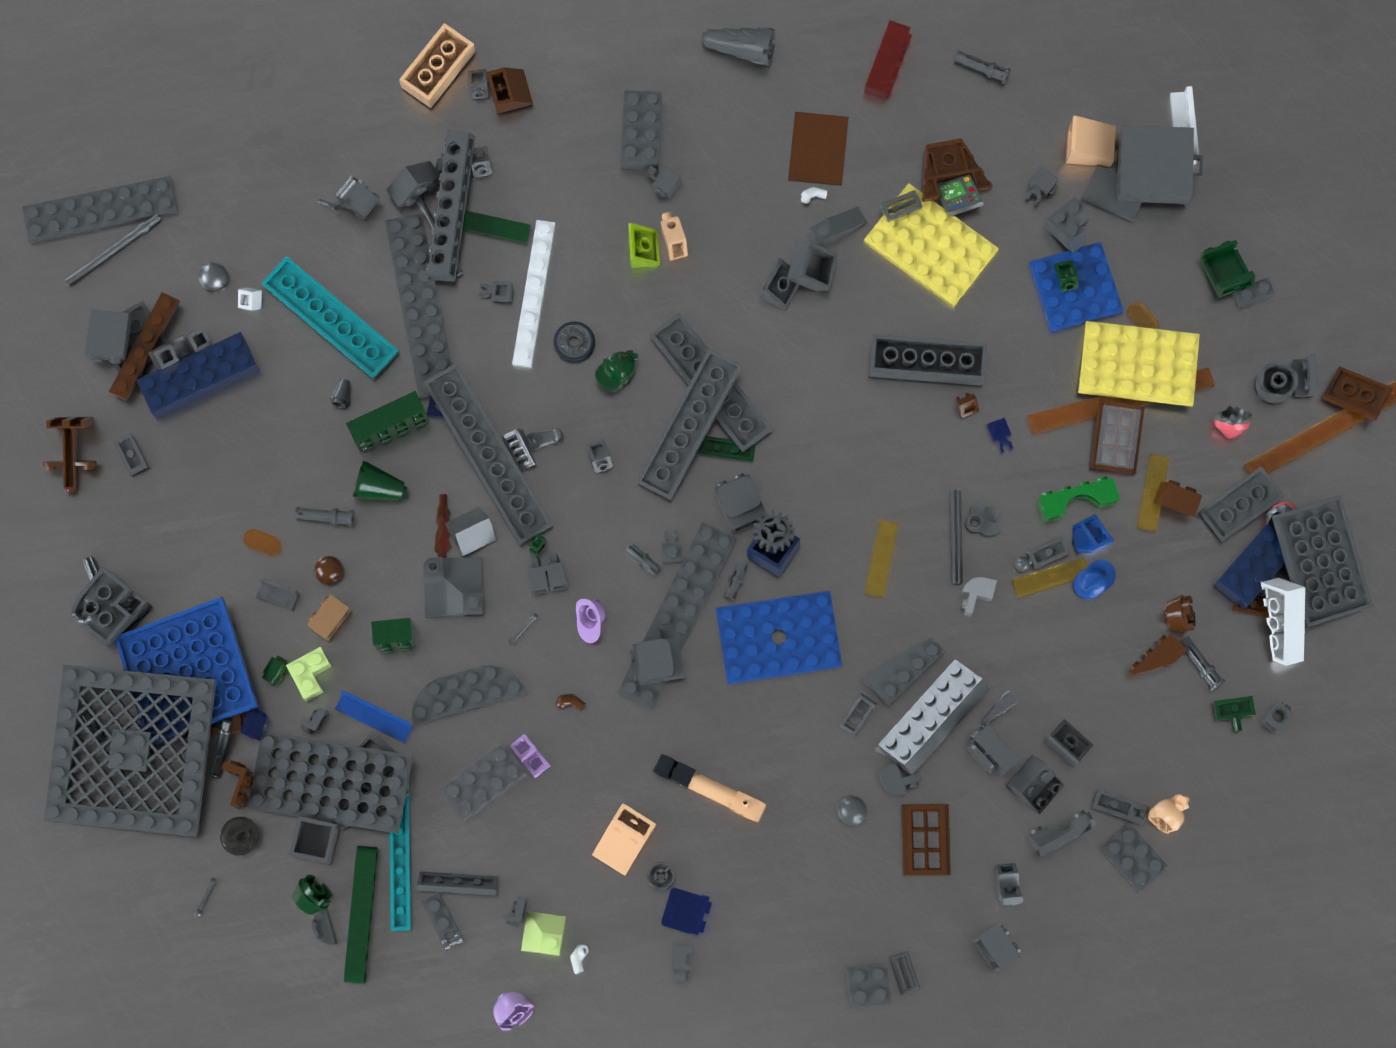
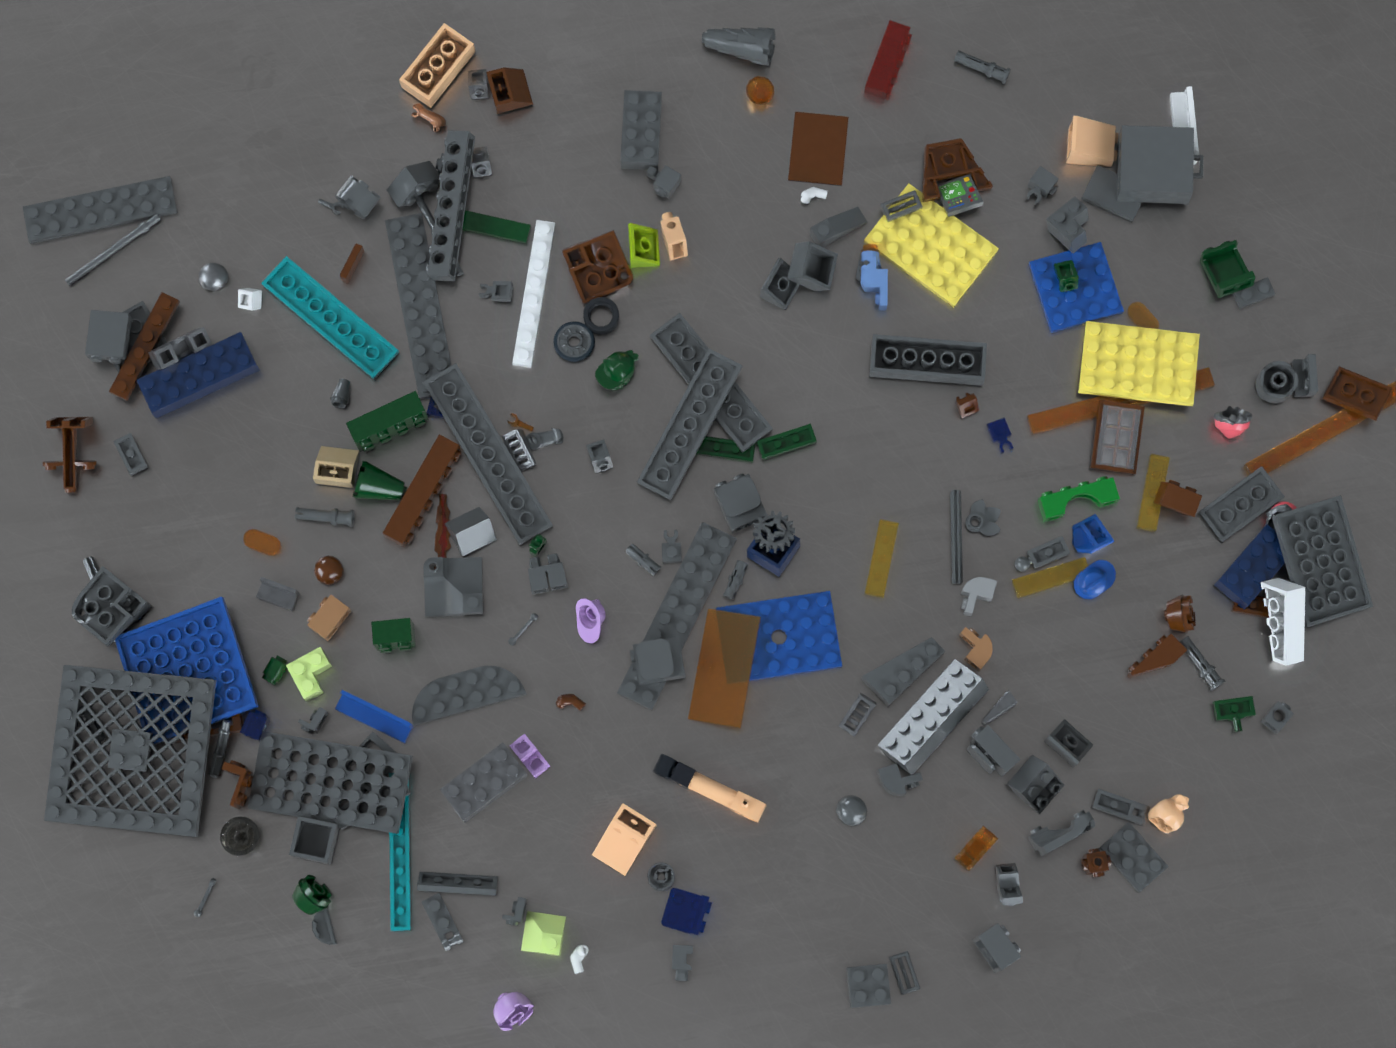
(336, 467): none -> tan slope
(352, 263): none -> reddish brown tile
(361, 914): dark green beam -> none
(422, 490): none -> reddish brown brick
(433, 118): none -> nougat piece
(517, 422): none -> clear orange hand
(598, 266): none -> reddish brown slope
(603, 301): none -> black tyre
(724, 668): none -> clear orange piece
(760, 90): none -> clear orange hair
(786, 441): none -> dark green plate
(872, 276): none -> medium blue plate
(926, 839): reddish brown piece -> none
(976, 848): none -> clear orange brick
(981, 649): none -> medium nougat brick
(1089, 866): none -> reddish brown brick

